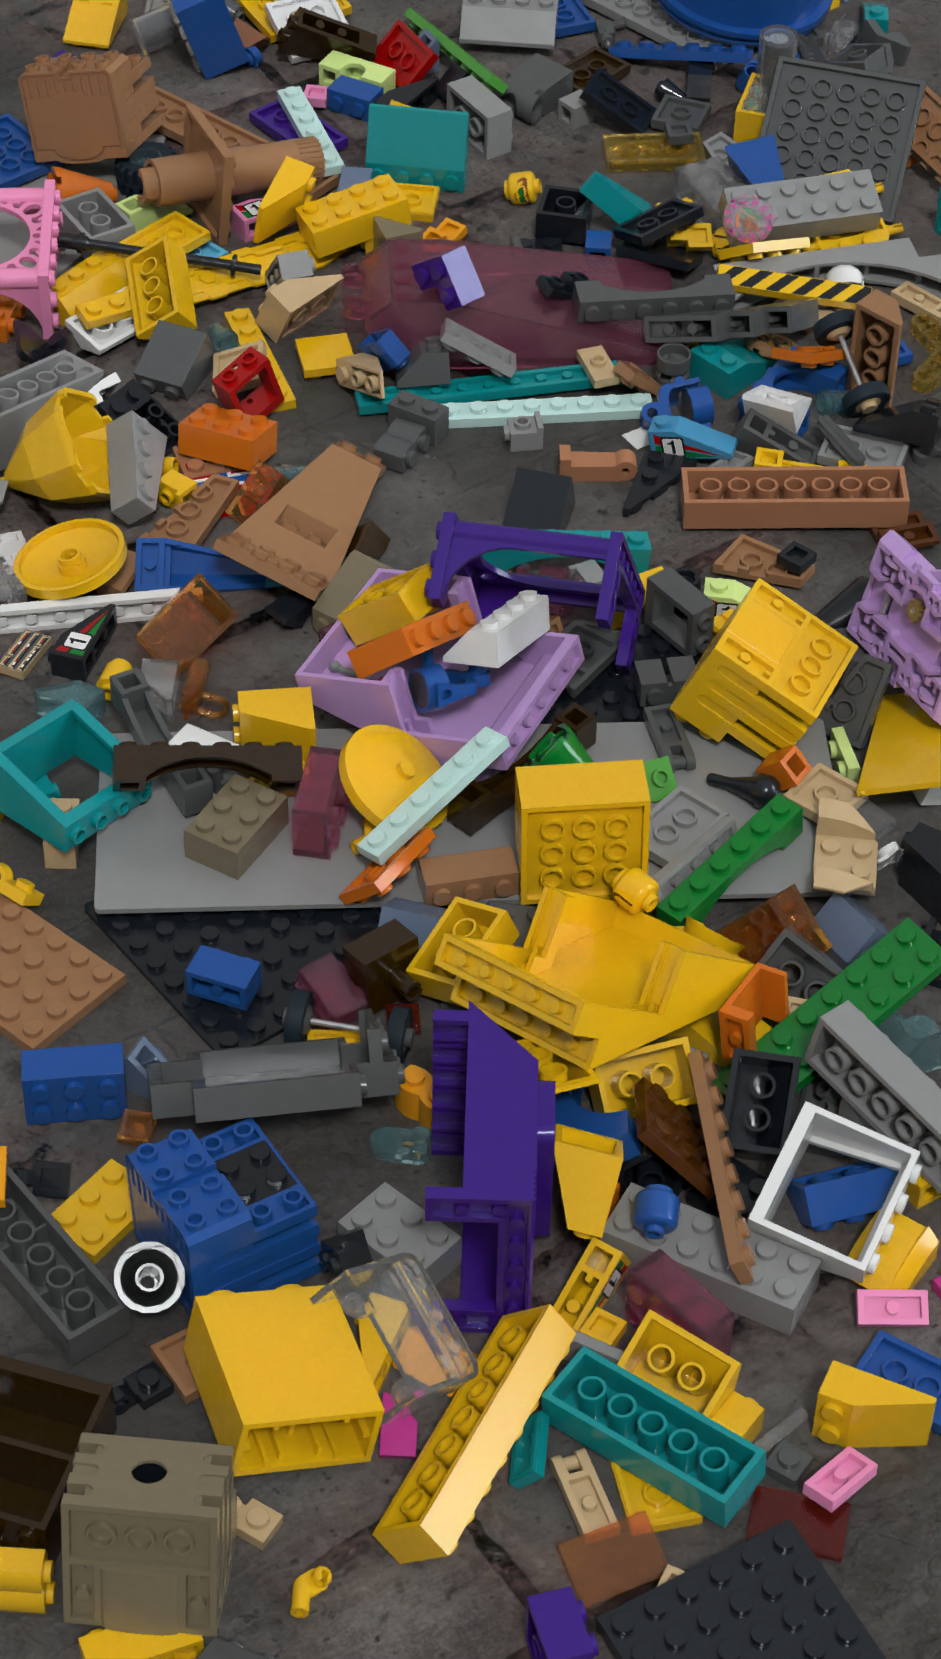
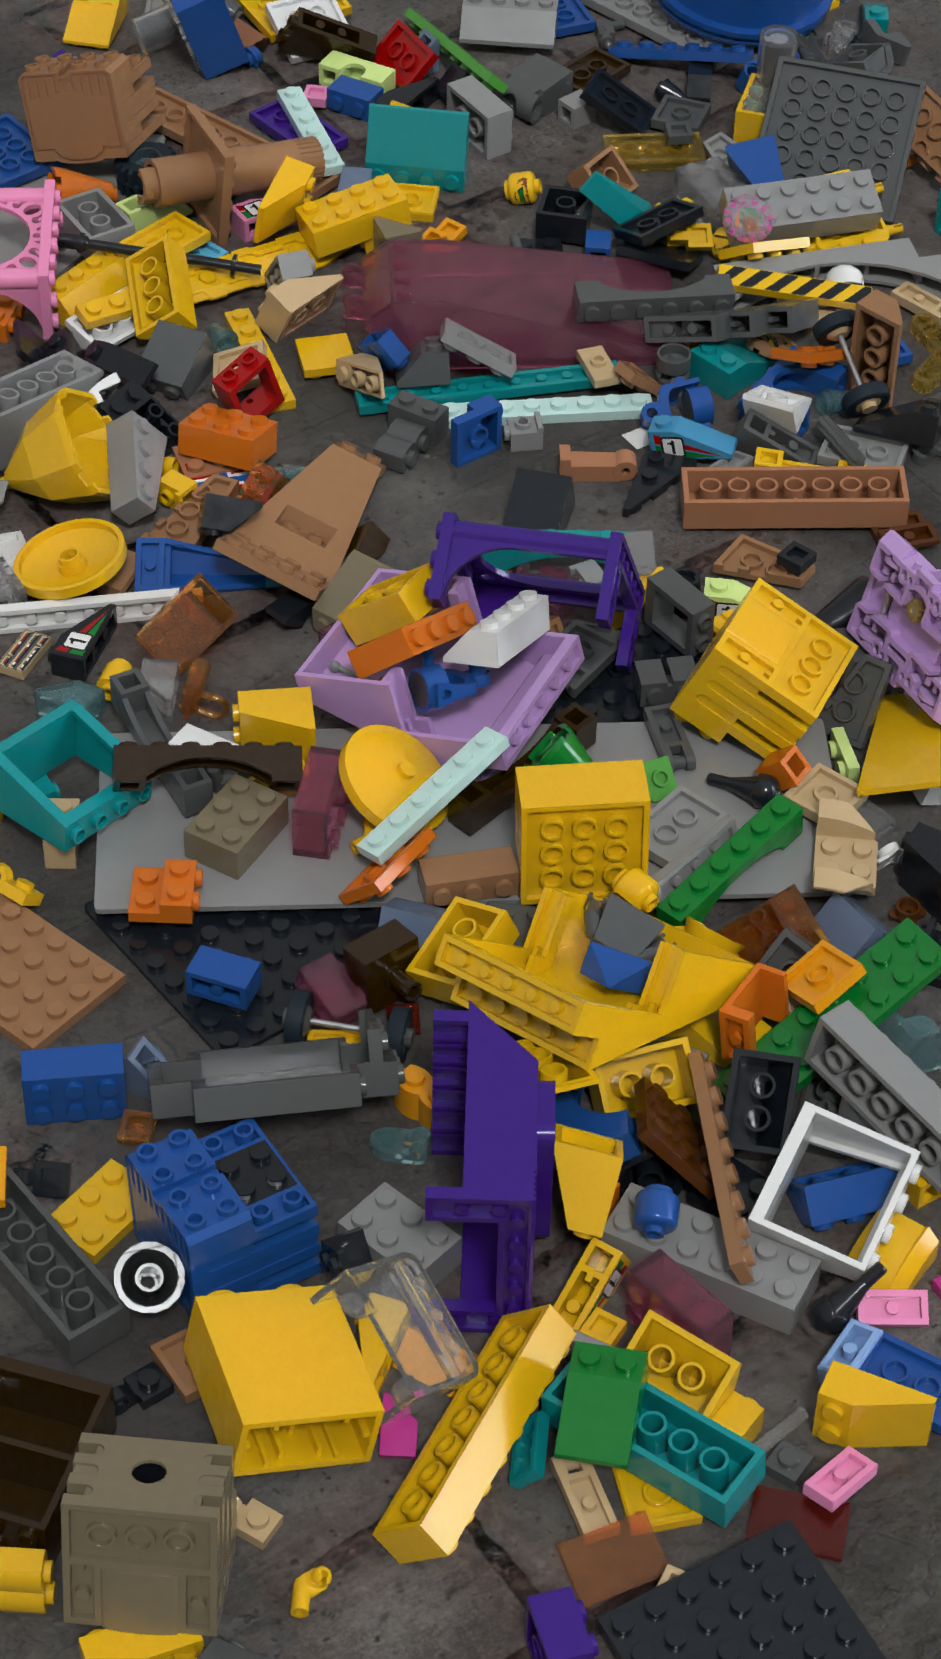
(118, 360): none -> black slope
(166, 892): none -> orange plate
(224, 513): none -> black slope
(453, 276): brick -> none
(476, 431): none -> blue plate
(559, 288): black slope -> none
(601, 1405): none -> green slope
(606, 163): none -> medium nougat slope
(615, 968): none -> blue slope
(622, 927): none -> dark grey torso
(642, 550): none -> light grey bracket
(822, 976): none -> light orange plate
(834, 1311): none -> black piece
(850, 1347): none -> light blue slope
(909, 908): none -> reddish brown plate

